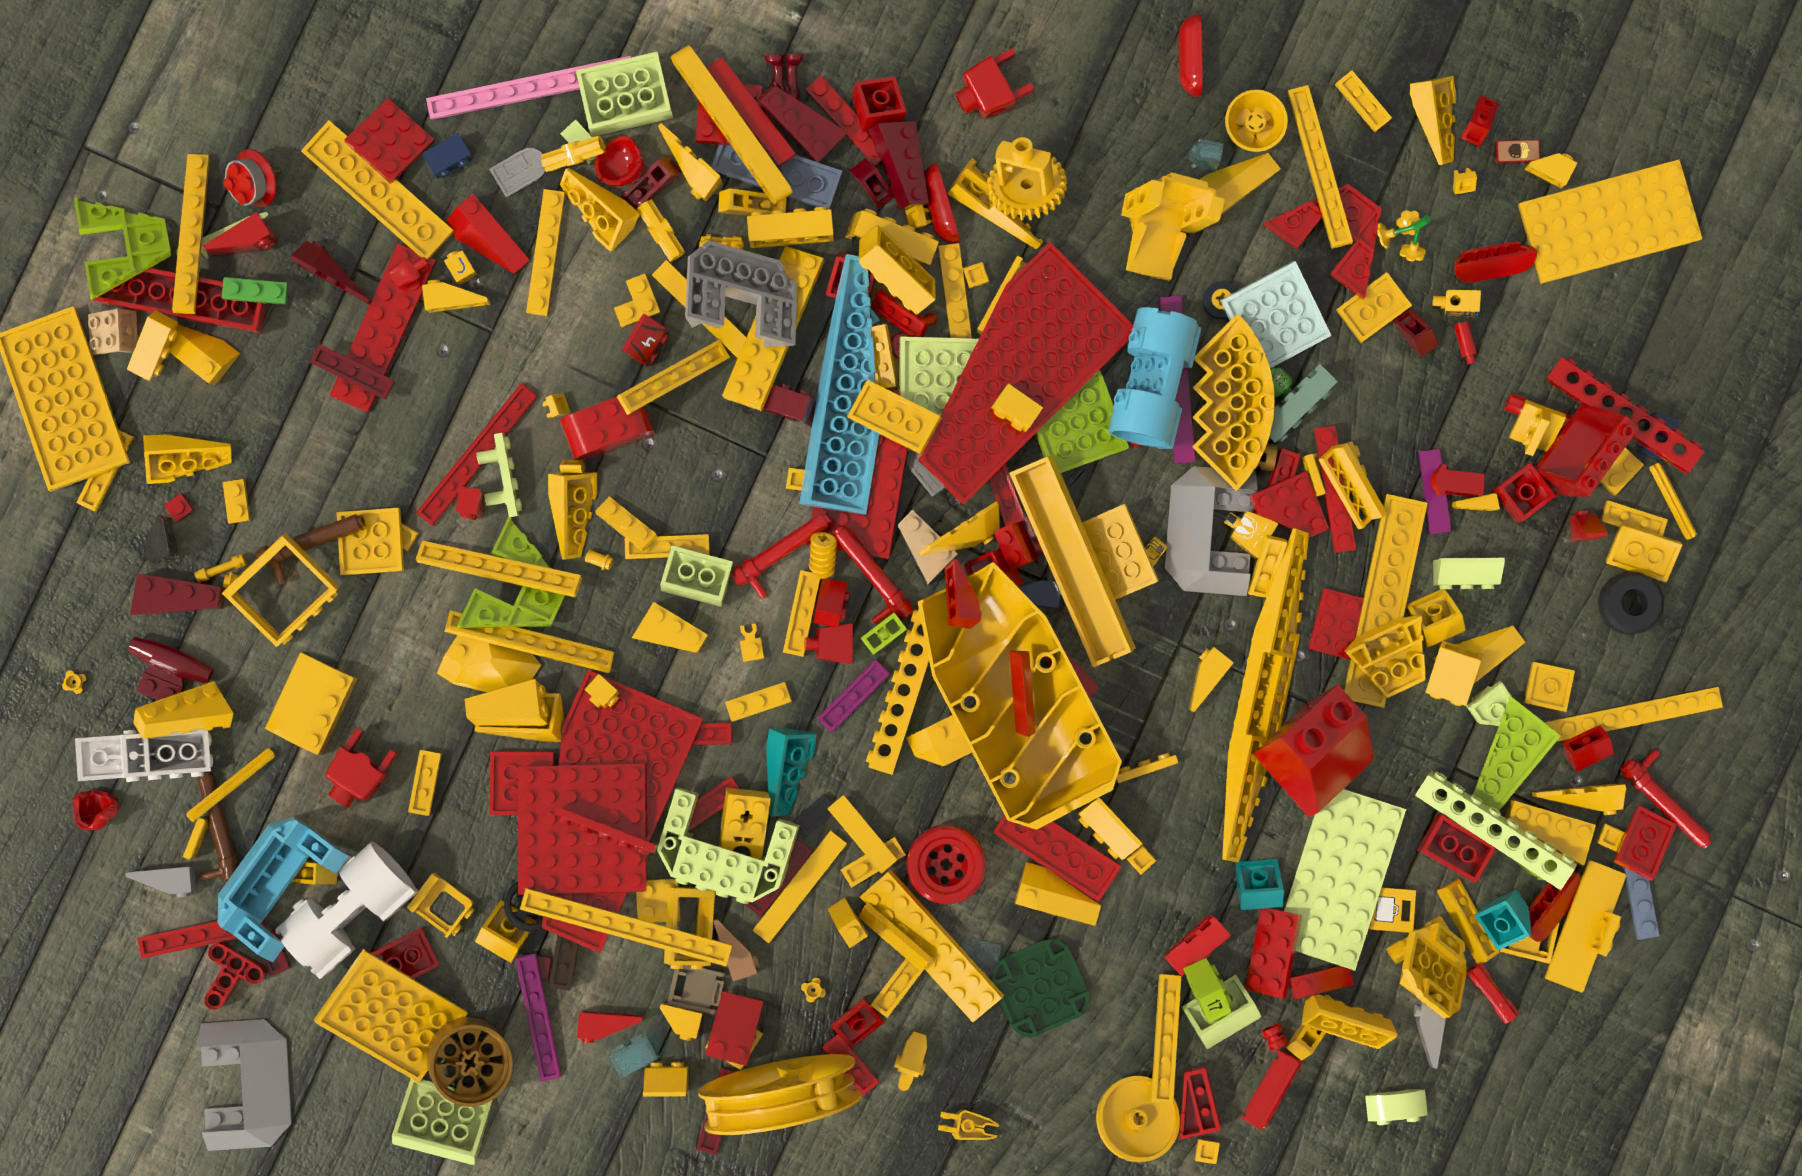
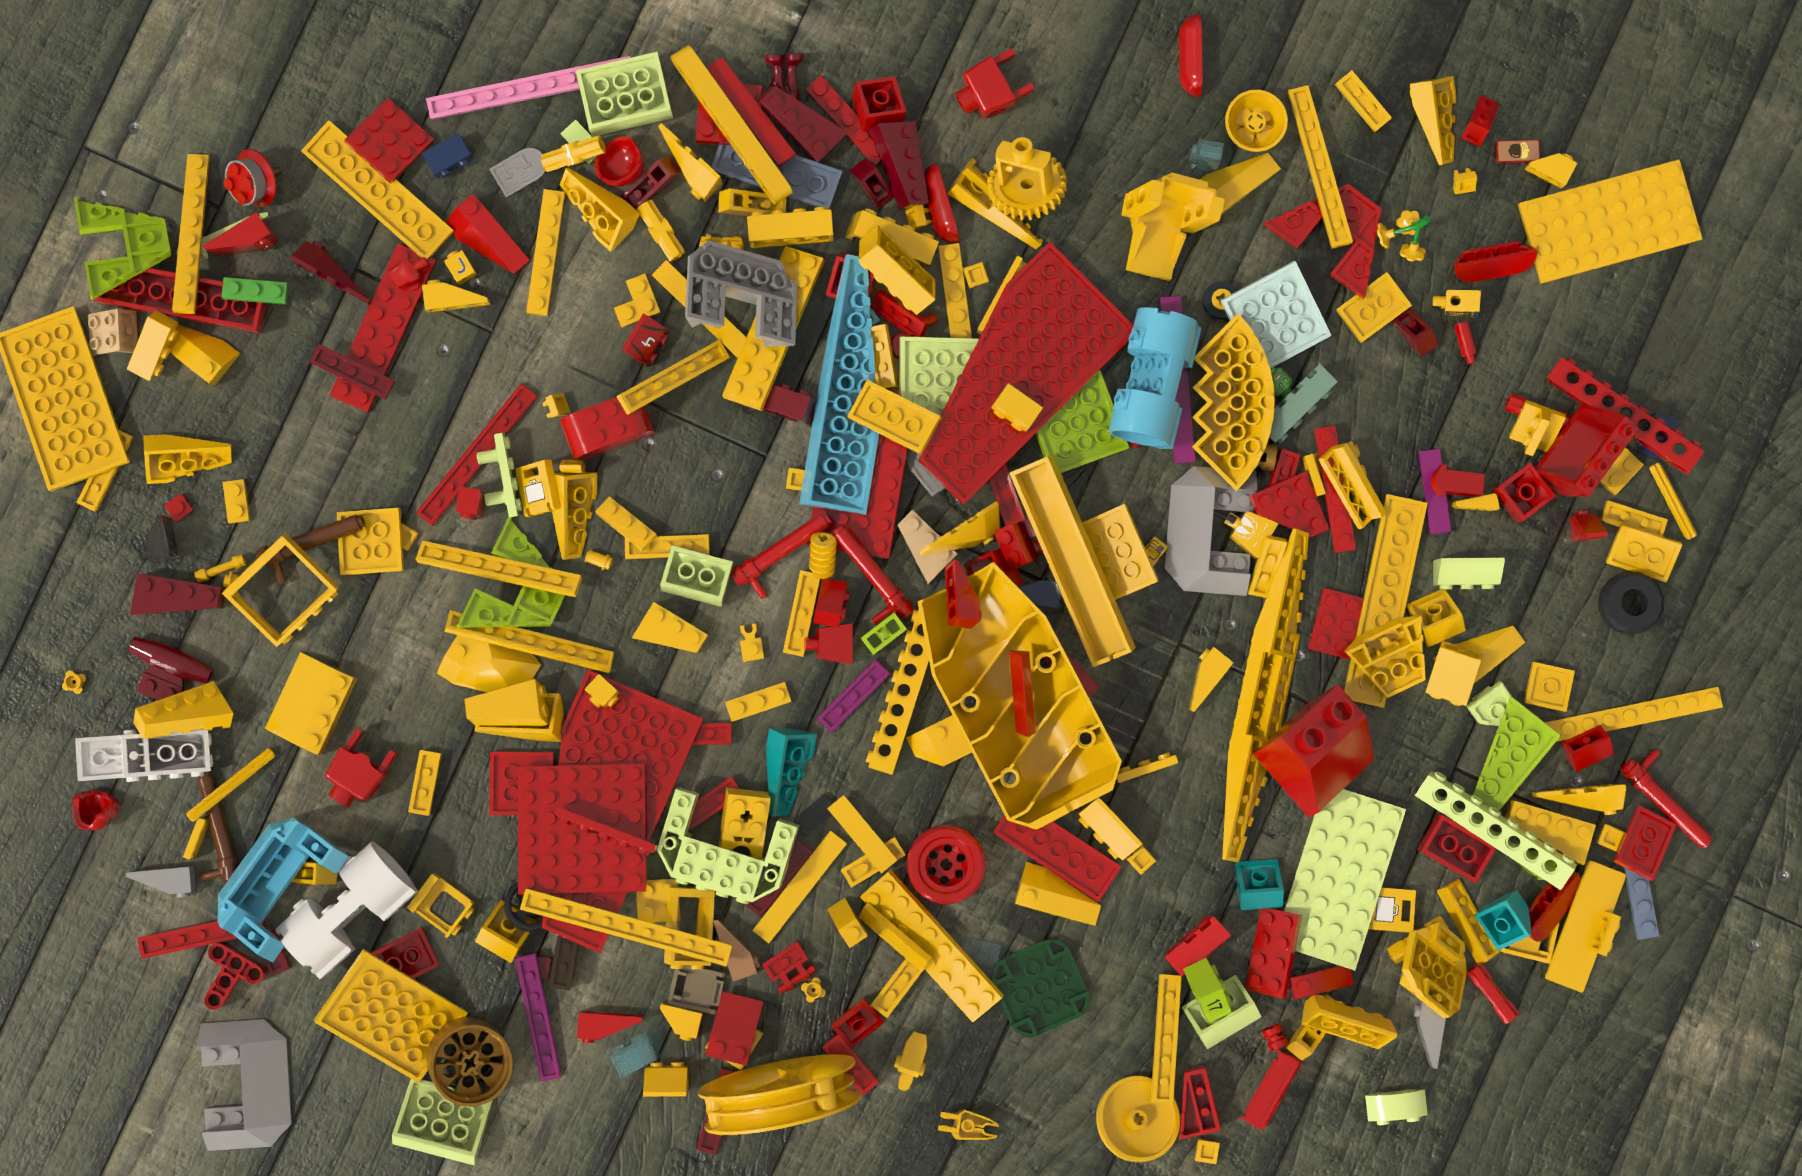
(538, 492): none -> yellow container
(784, 962): none -> red plate

